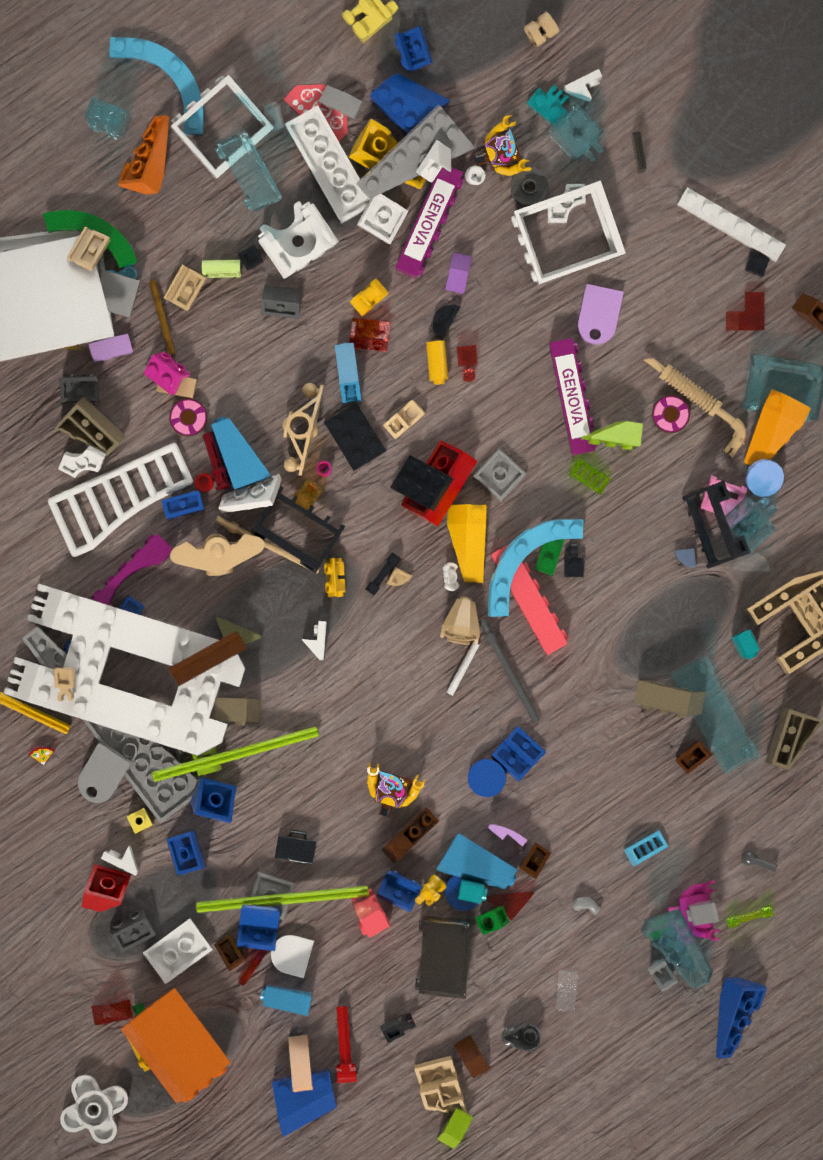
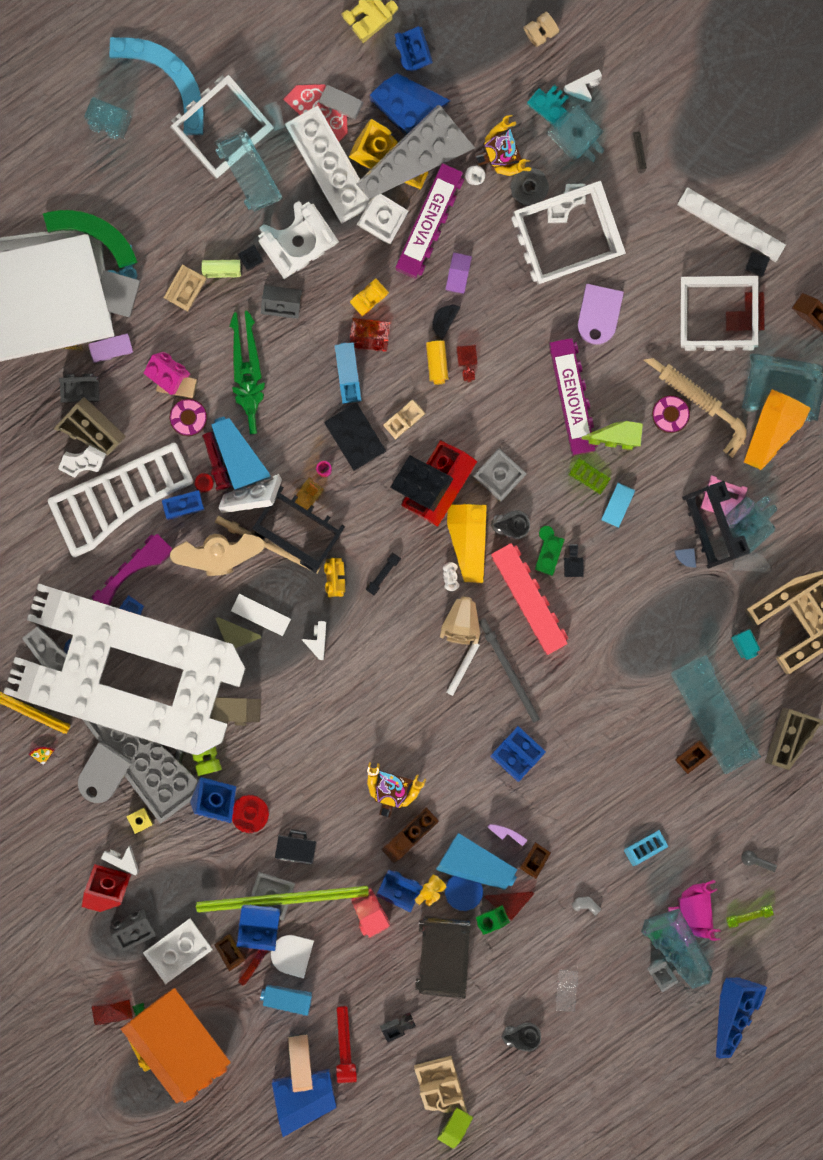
(65, 680): tan plate -> none
(80, 1115): white plant -> none
(88, 248): tan plate -> none
(148, 164): orange wedge -> none
(162, 318): pearl gold piece -> none
(186, 852): blue slope -> none
(207, 658): reddish brown fence -> none
(235, 754): lime axle -> none
(249, 393): none -> green sword
(250, 814): none -> red tile
(261, 615): none -> white tile
(309, 390): tan piece -> none
(398, 577): tan tile -> none
(437, 157): white slope -> none
(471, 1056): reddish brown slope -> none
(472, 891): teal brick -> none
(486, 778): blue tile -> none
(512, 524): none -> dark grey hair
(517, 551): medium azure plate -> none
(618, 505): none -> medium azure slope
(669, 698): dark tan wedge -> none
(702, 913): light grey slope -> none
(719, 281): none -> white window
(764, 477): light blue tile -> none

